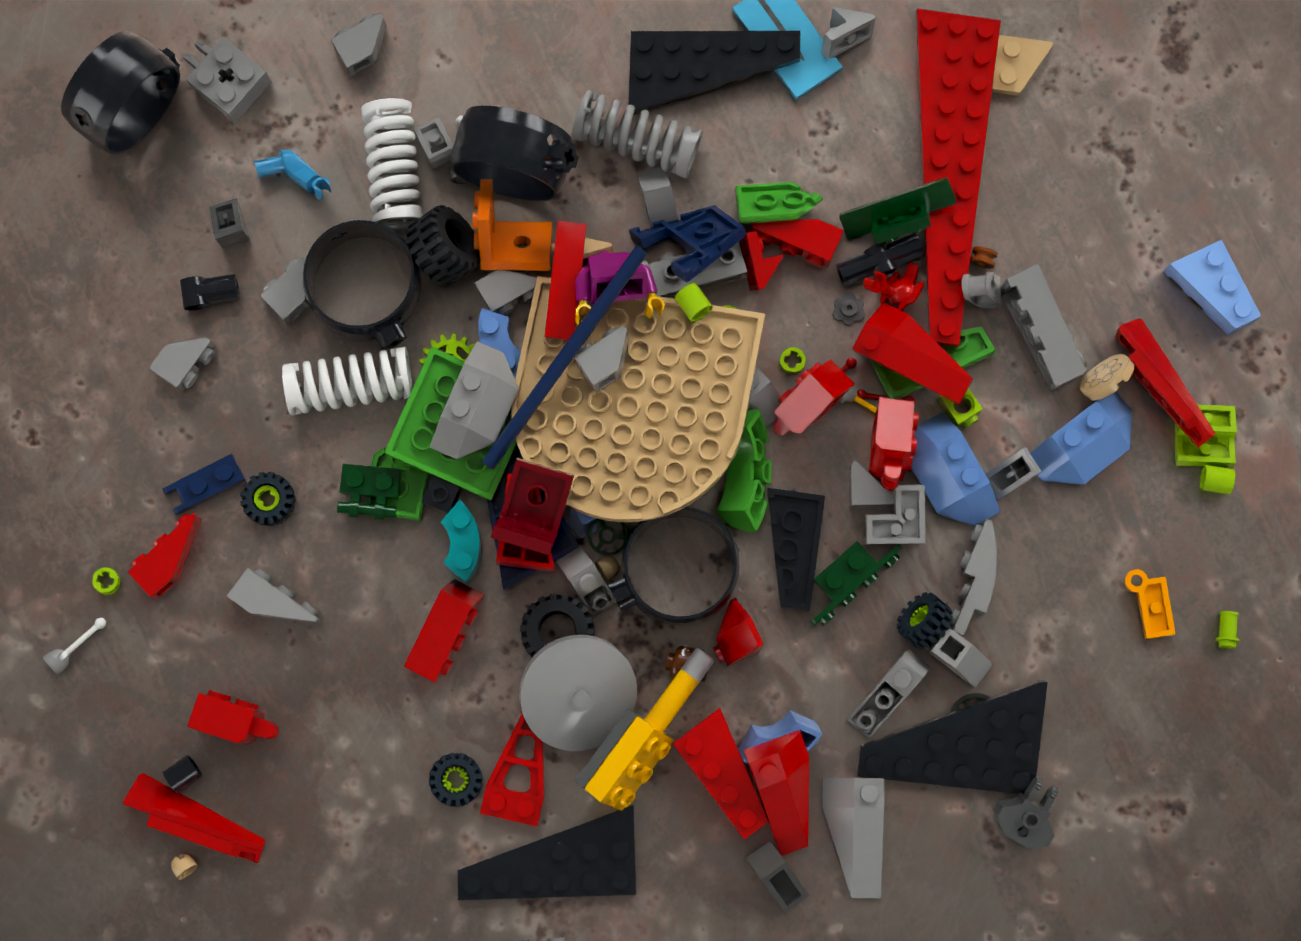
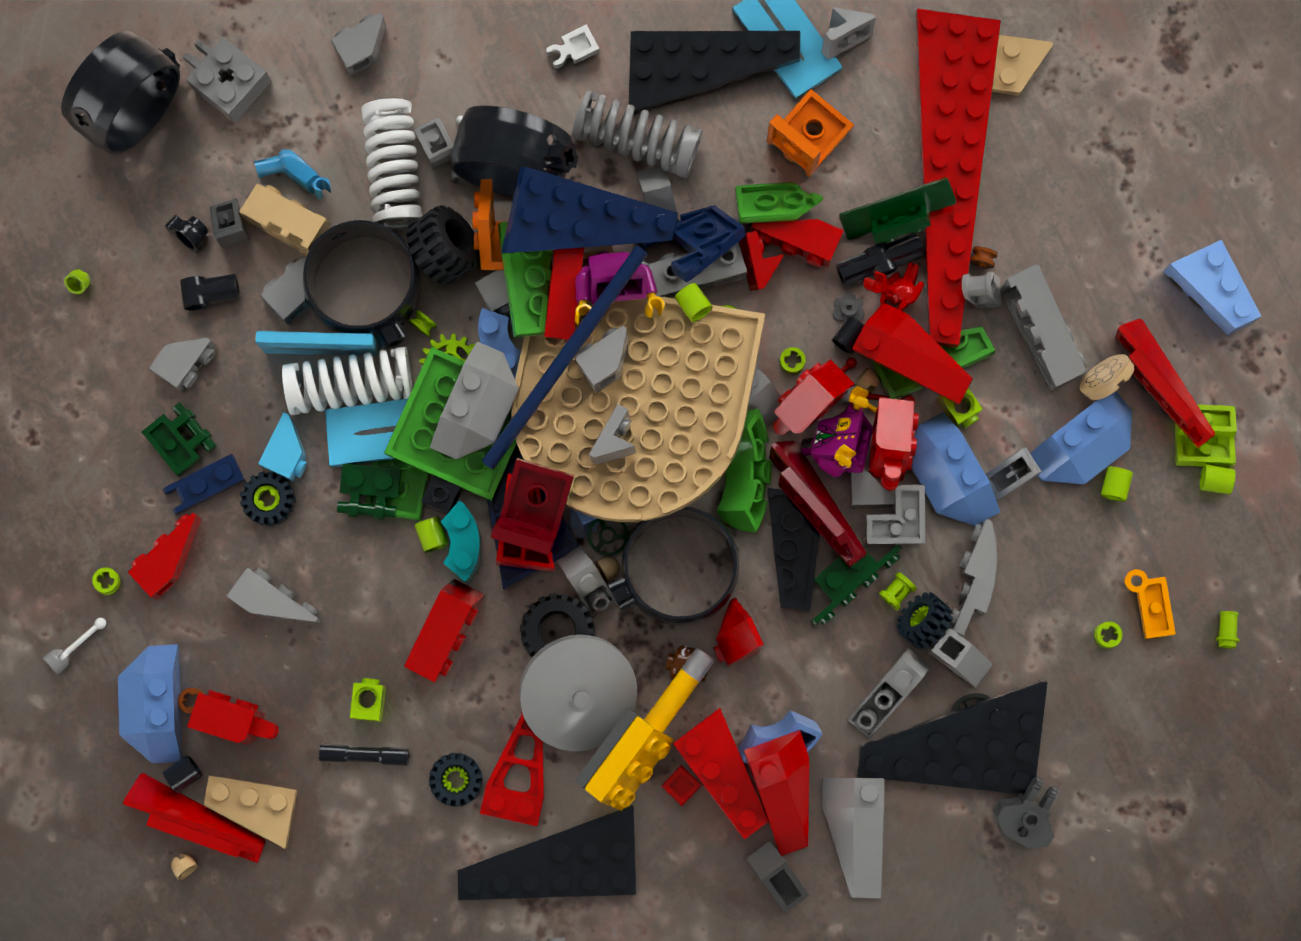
(73, 277): none -> lime hinge
(150, 704): none -> medium blue wedge
(172, 445): none -> dark green plate
(182, 698): none -> dark orange bush
(189, 232): none -> black piece
(256, 806): none -> tan wing
(283, 218): none -> tan wedge
(284, 451): none -> medium azure slope
(316, 343): none -> medium azure tile
(347, 753): none -> black piece
(361, 432): none -> medium azure tile
(373, 713): none -> lime brick
(422, 323): none -> lime bush
(431, 534): none -> lime beam
(527, 287): none -> bright green wing
(568, 214): none -> dark blue wing
(577, 46): none -> white plate
(609, 445): none -> light grey slope
(681, 785): none -> red tile
(794, 140): none -> orange bracket
(811, 497): none -> dark red wedge
(843, 440): none -> magenta torso
(848, 334): none -> black beam
(868, 380): none -> tan hinge
(897, 591): none -> lime bush
(1105, 626): none -> lime bush
(1116, 484): none -> lime beam

